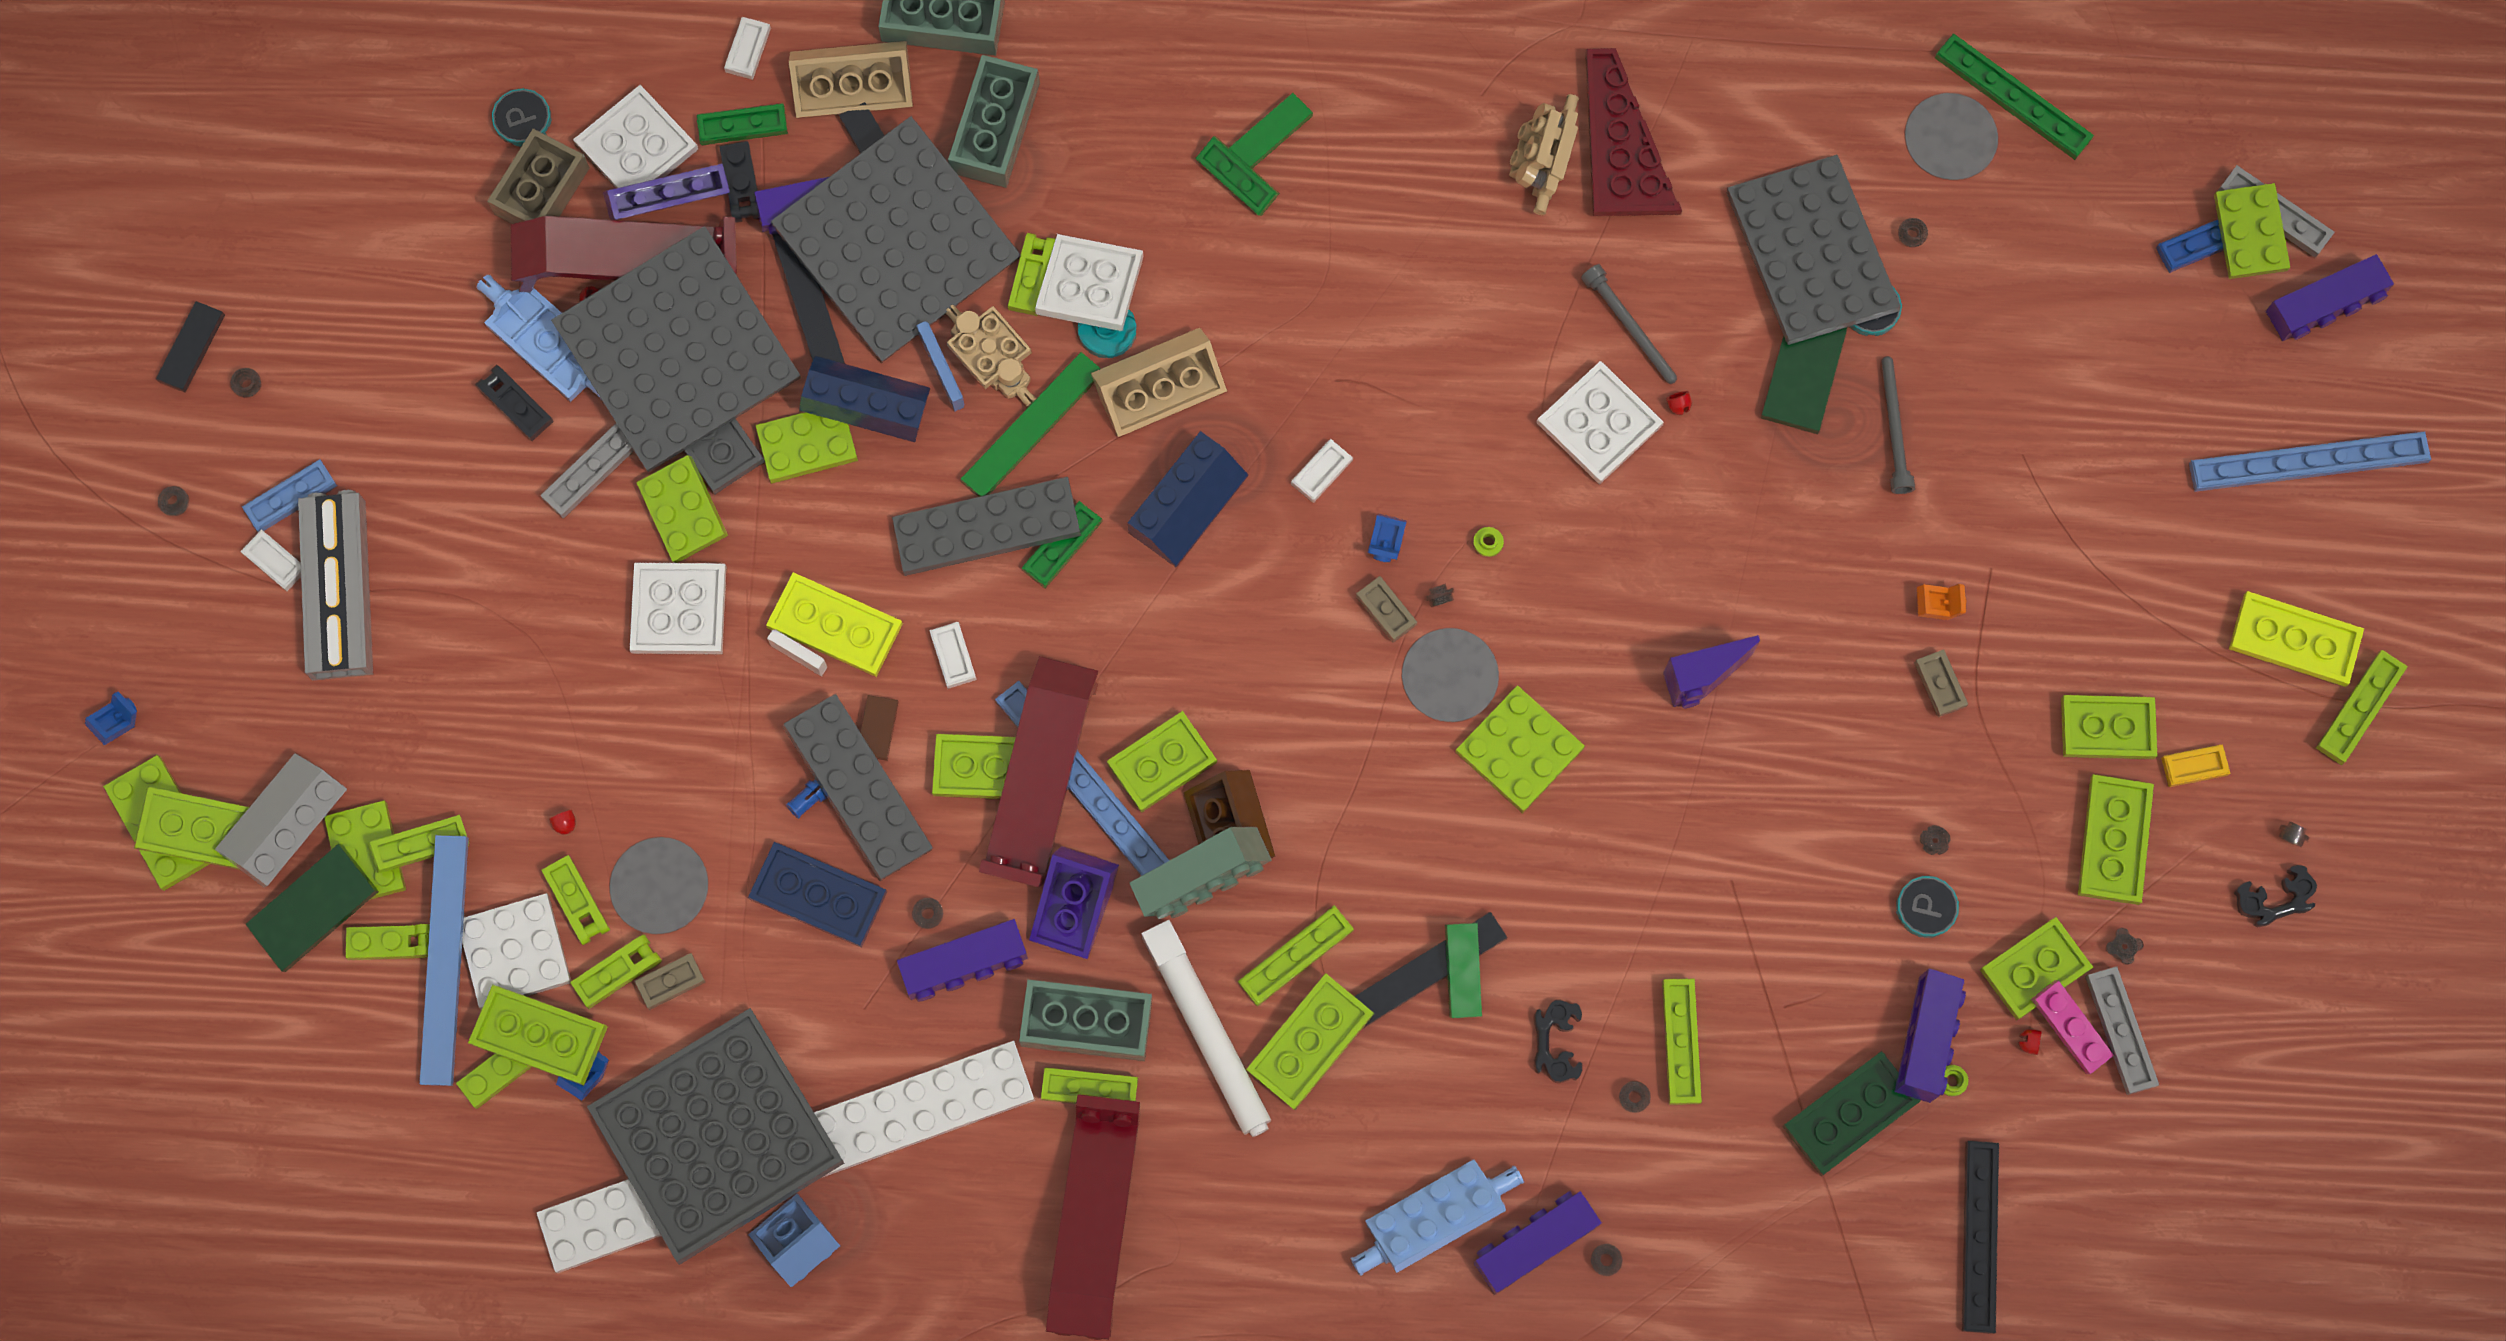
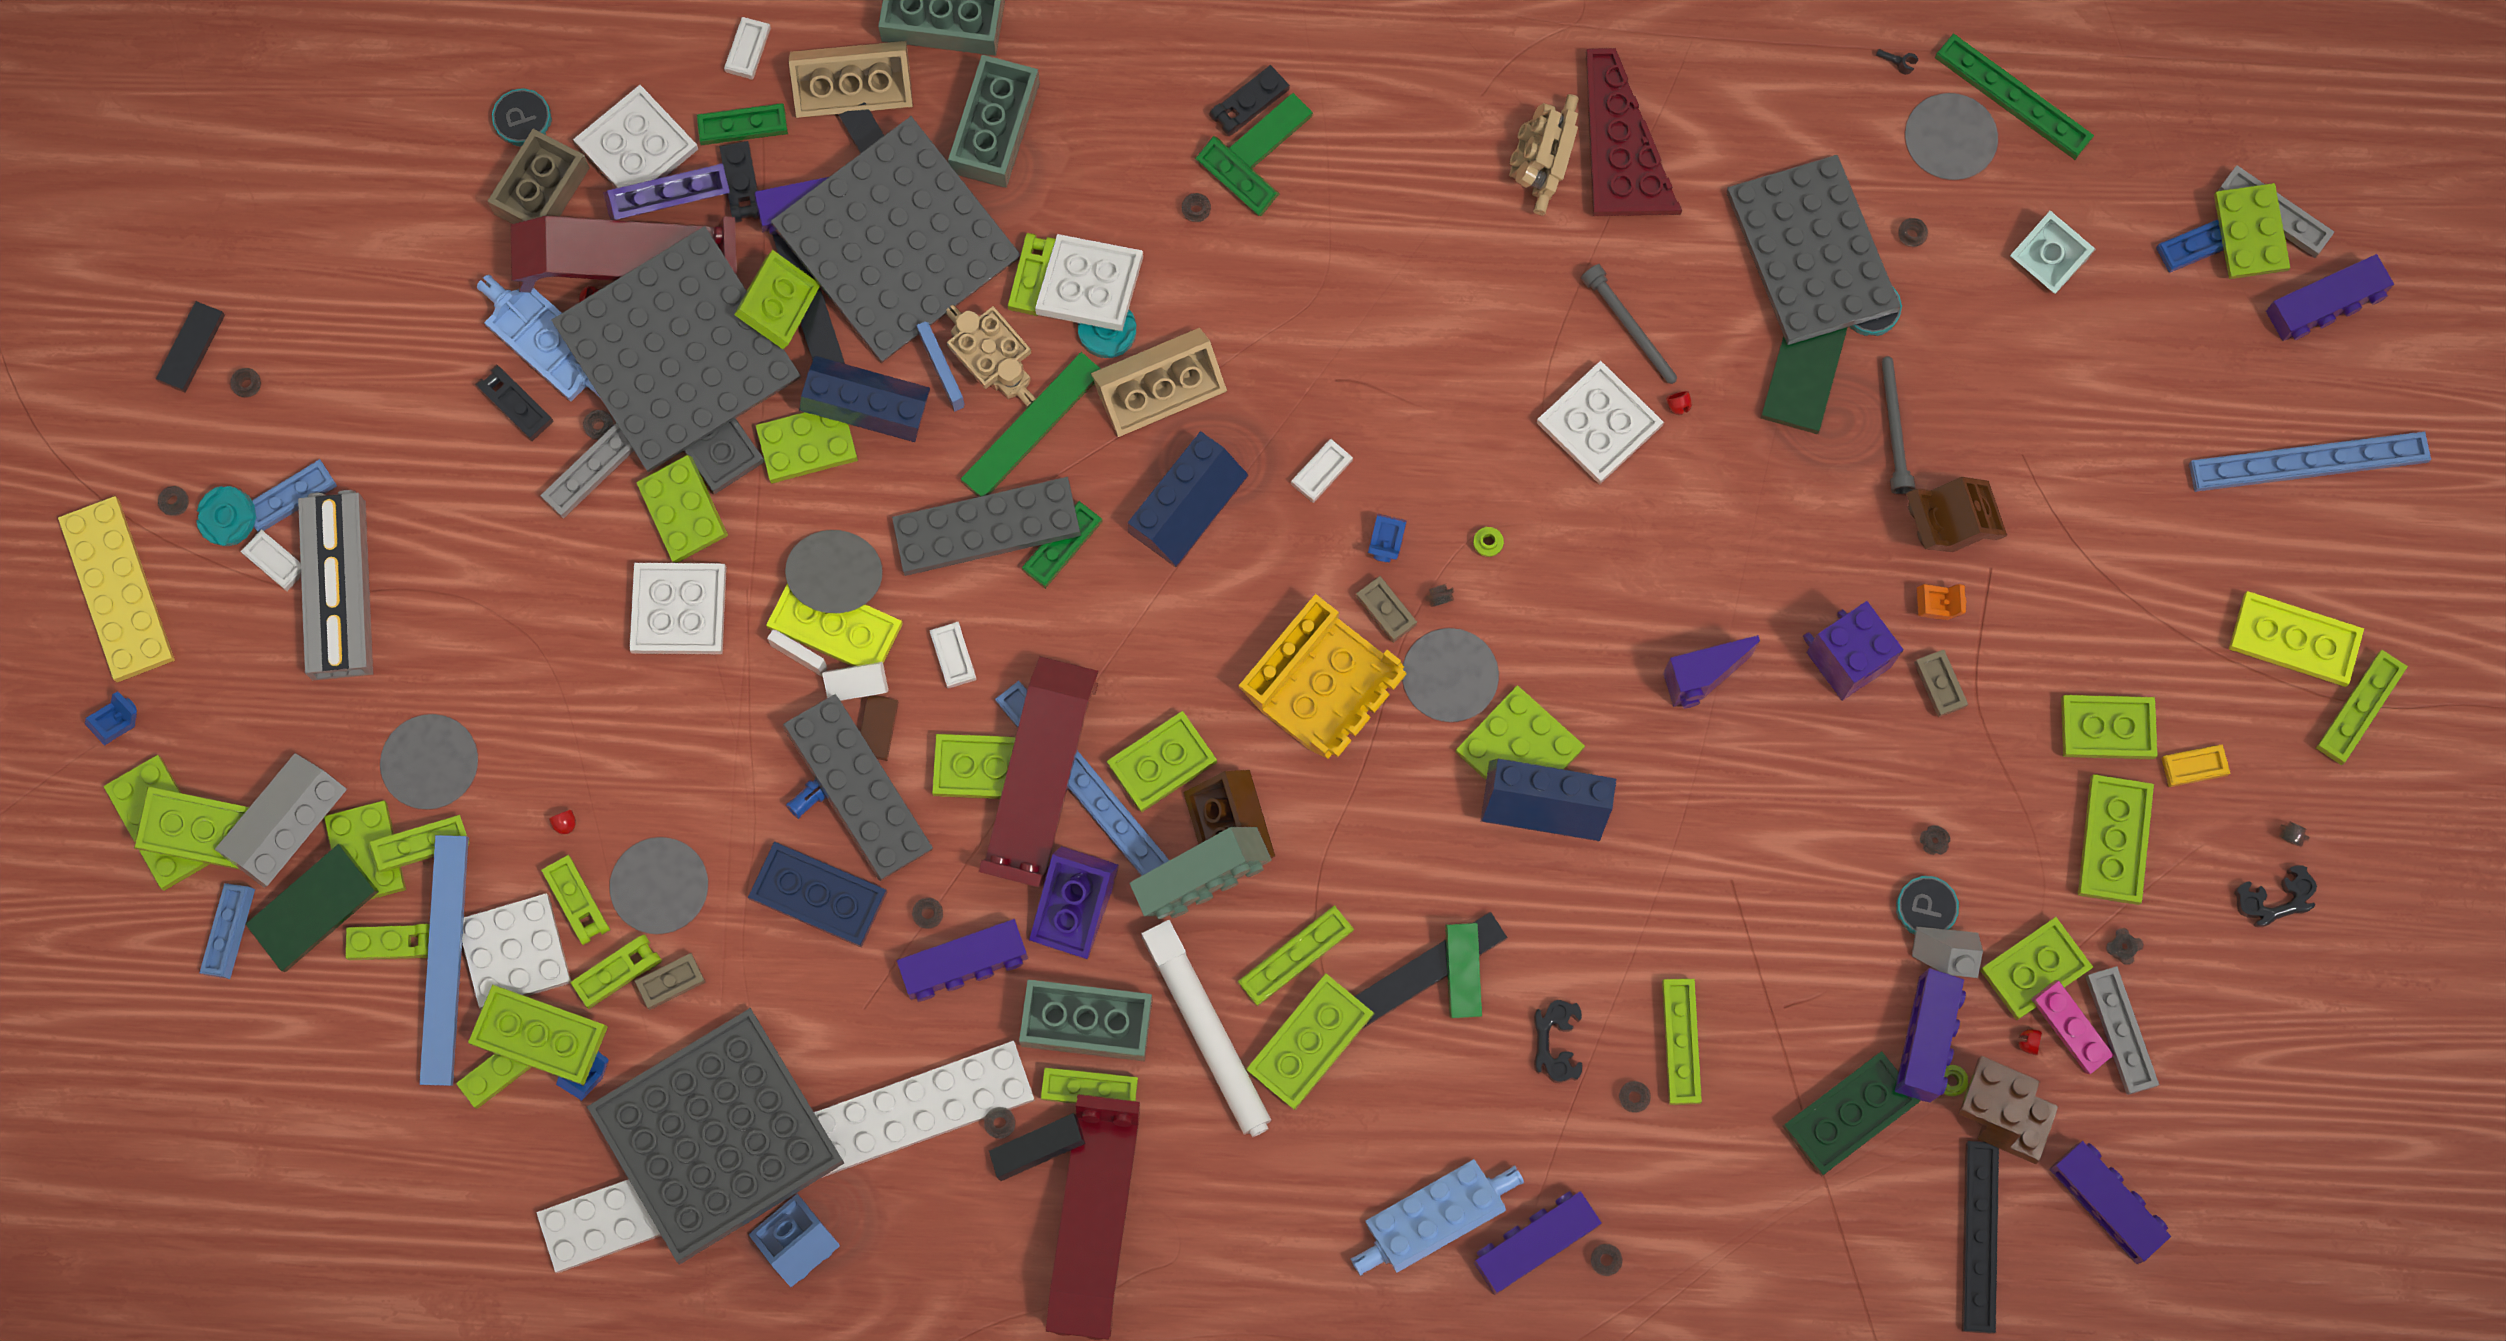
(116, 589): none -> light yellow plate
(226, 516): none -> teal tile
(227, 931): none -> medium blue tile
(429, 761): none -> flat silver sticker
(594, 417): none -> clear smoke plate
(777, 299): none -> lime plate
(833, 571): none -> flat silver sticker
(856, 681): none -> white tile
(1003, 1131): none -> clear smoke plate
(1037, 1147): none -> black tile
(1192, 200): none -> clear smoke plate
(1250, 100): none -> black plate
(1321, 680): none -> yellow slope
(1547, 799): none -> dark blue slope
(1853, 650): none -> dark purple container
(1899, 61): none -> black hand
(1949, 950): none -> light grey slope
(1956, 514): none -> reddish brown bracket
(2008, 1110): none -> reddish brown bracket
(2053, 252): none -> light aqua slope
(2110, 1202): none -> dark purple brick

